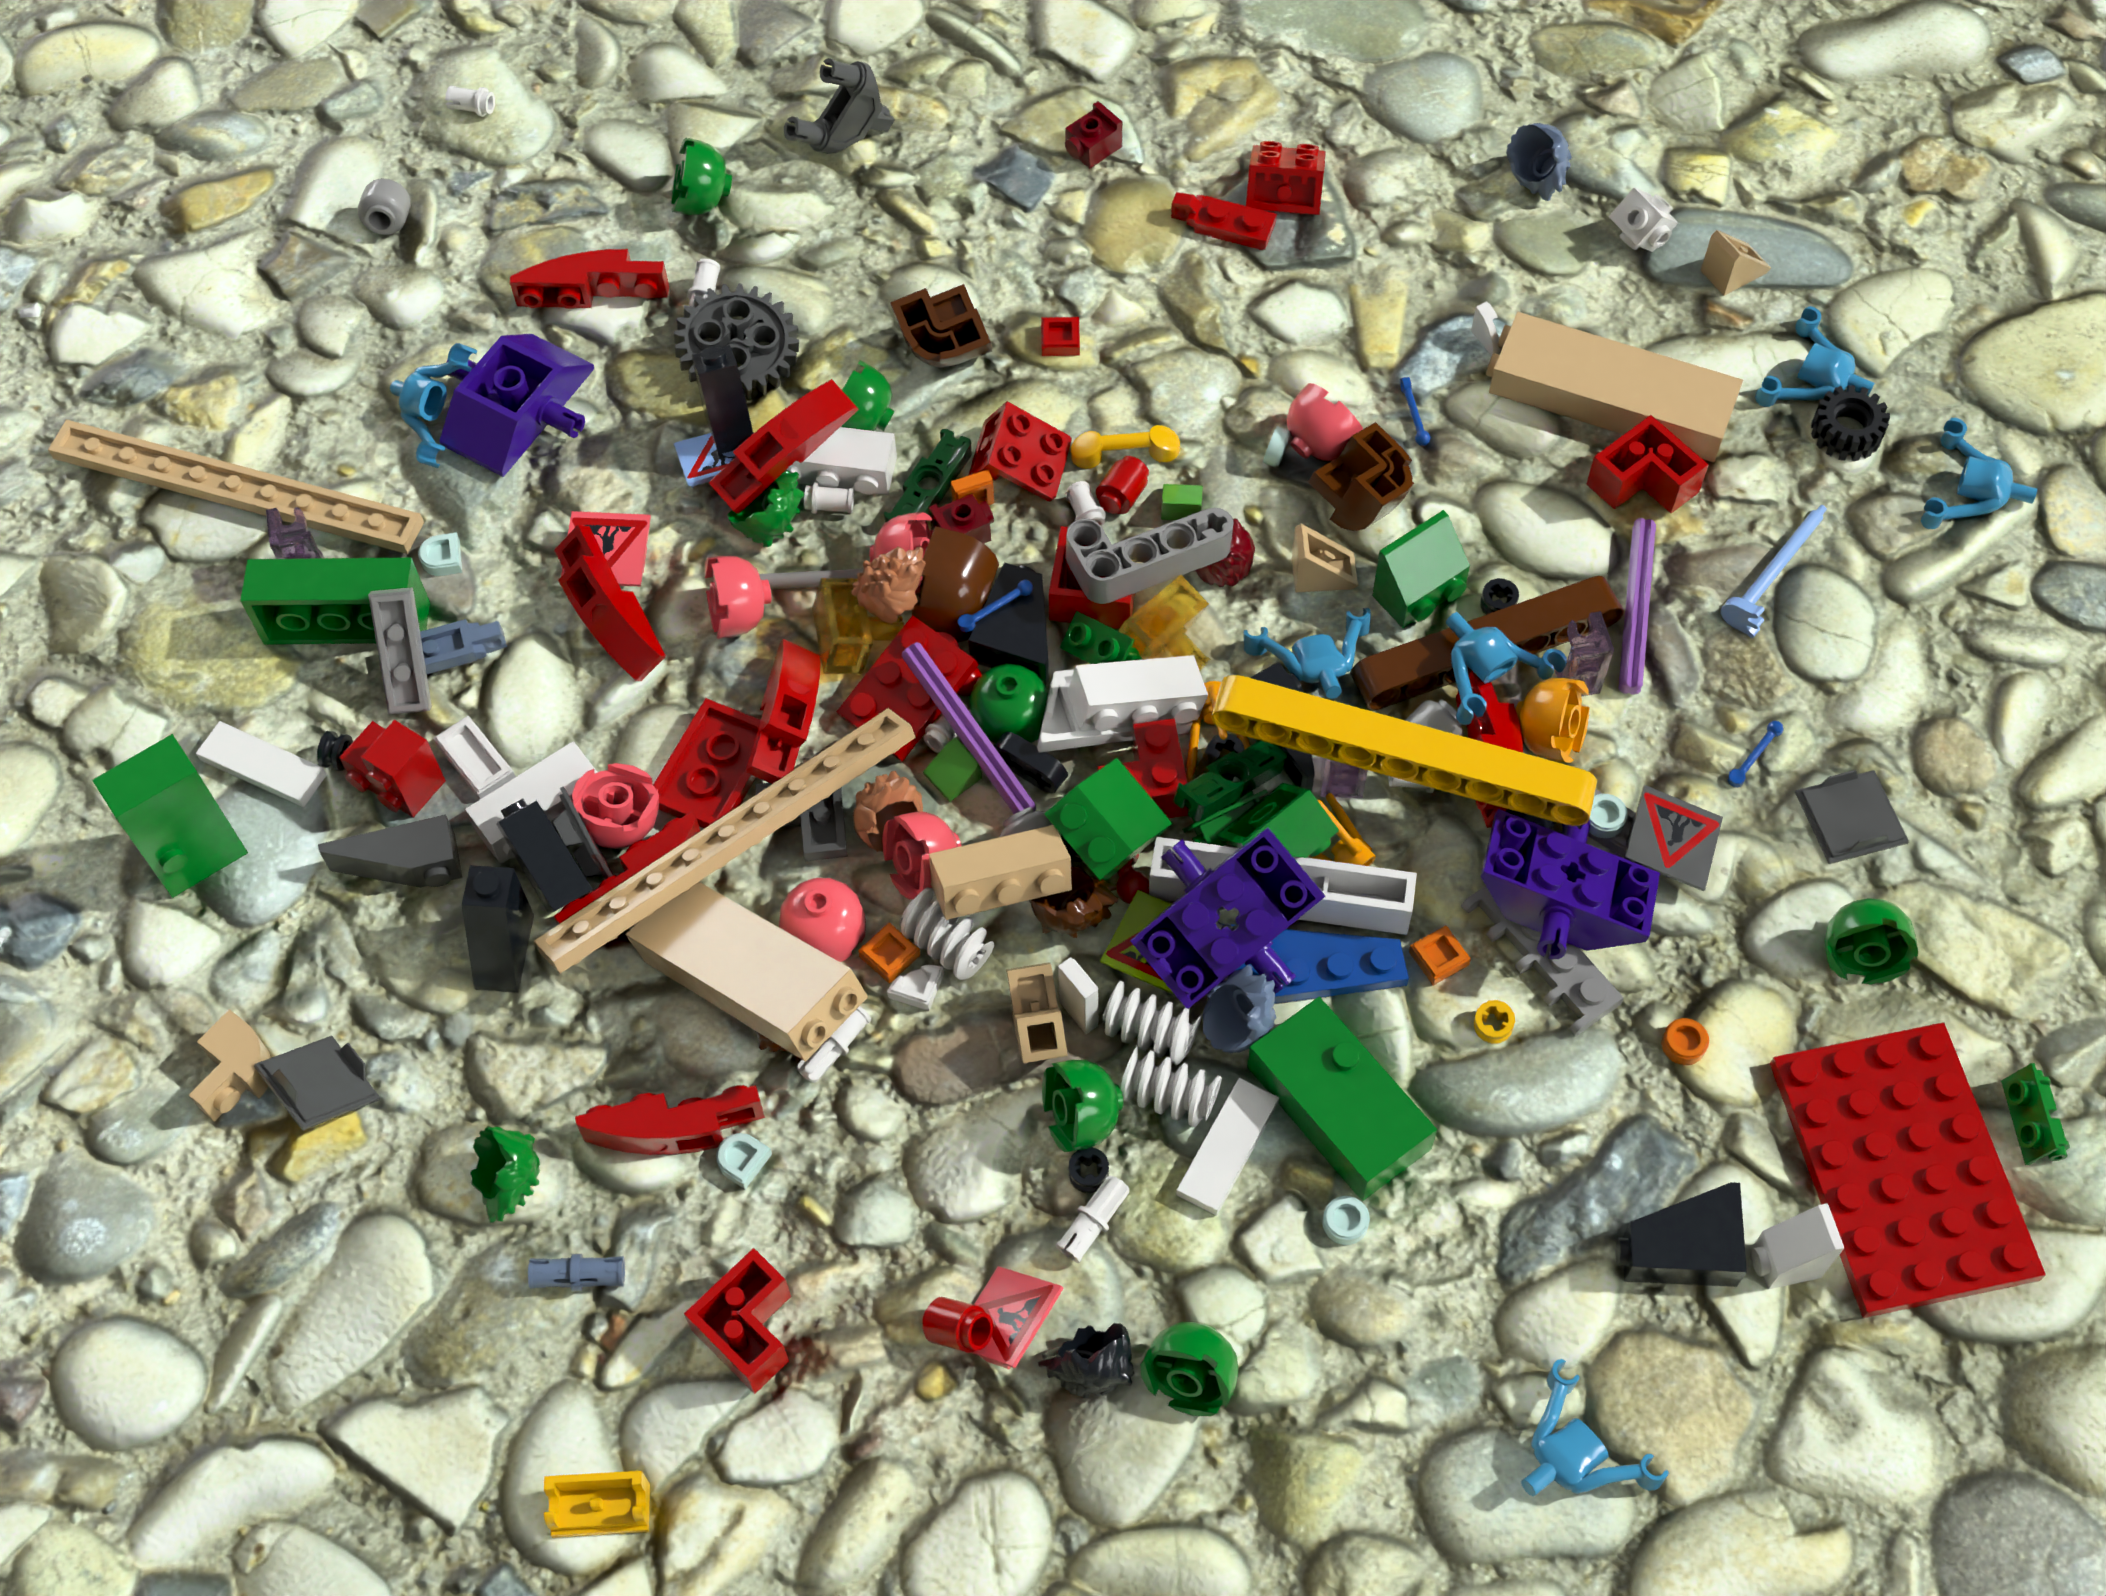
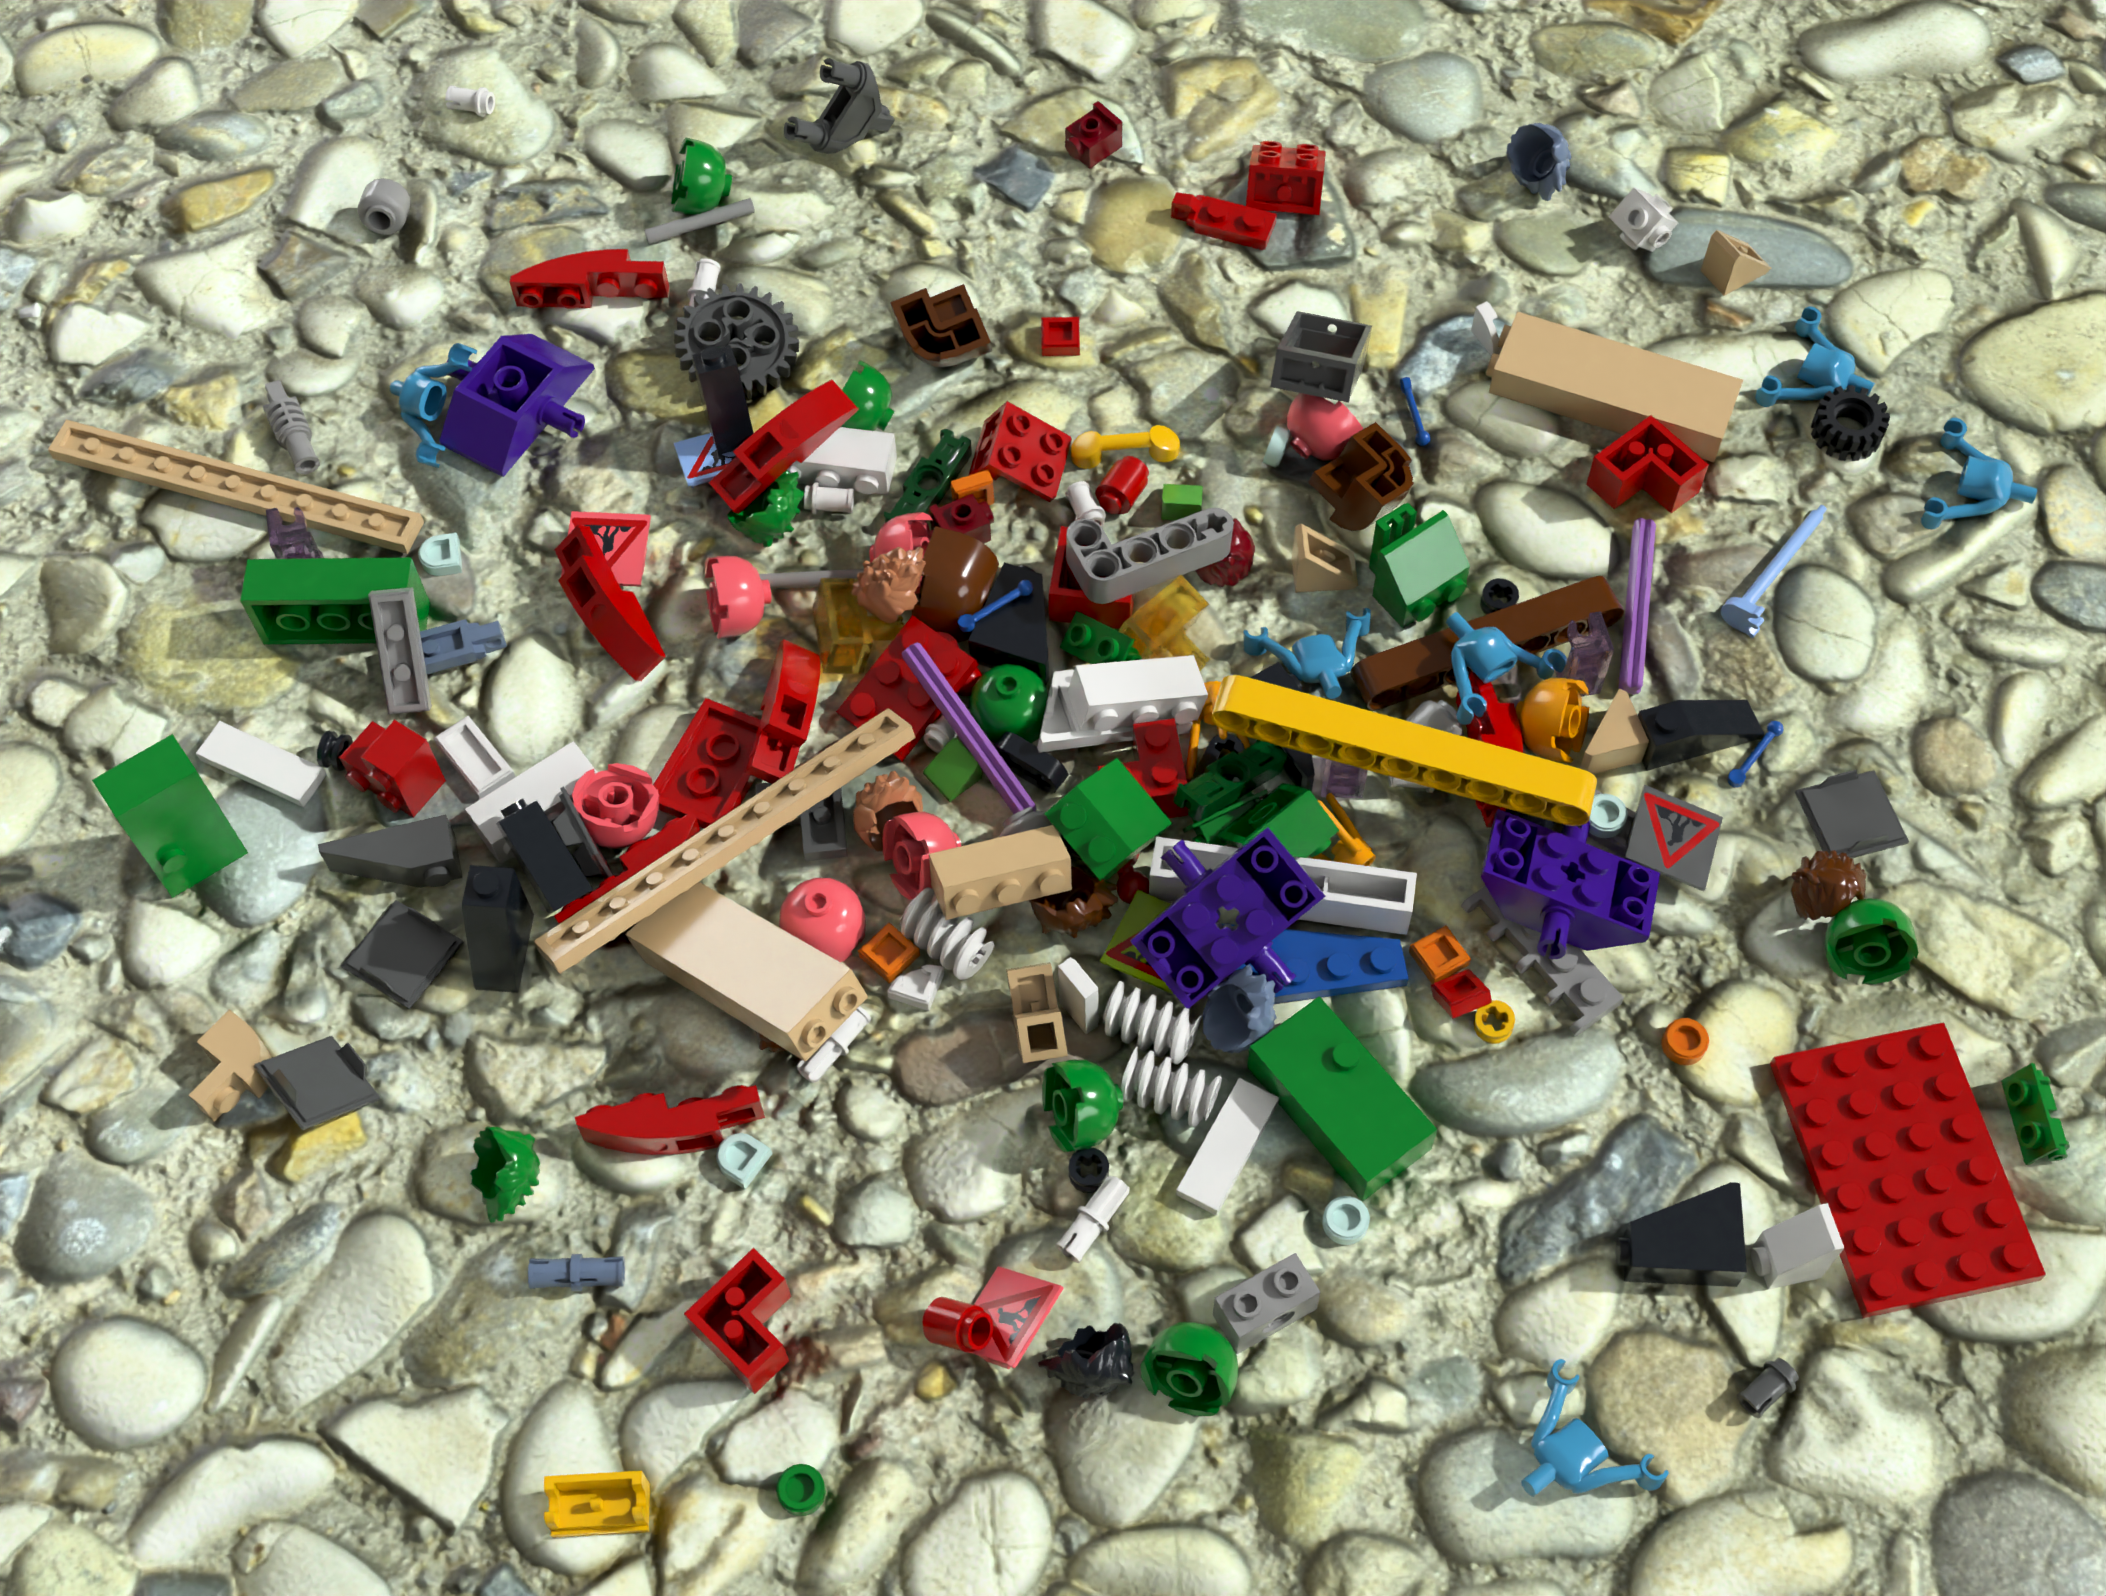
(290, 427): none -> light grey hinge
(402, 954): none -> dark grey piece
(699, 221): none -> light grey bar
(801, 1490): none -> green tile
(1266, 1303): none -> light grey brick
(1338, 354): none -> dark grey window
(1402, 522): none -> green tile
(1461, 993): none -> red tile
(1618, 739): none -> tan slope
(1695, 729): none -> black slope
(1768, 1387): none -> dark grey pin
(1826, 884): none -> reddish brown hair

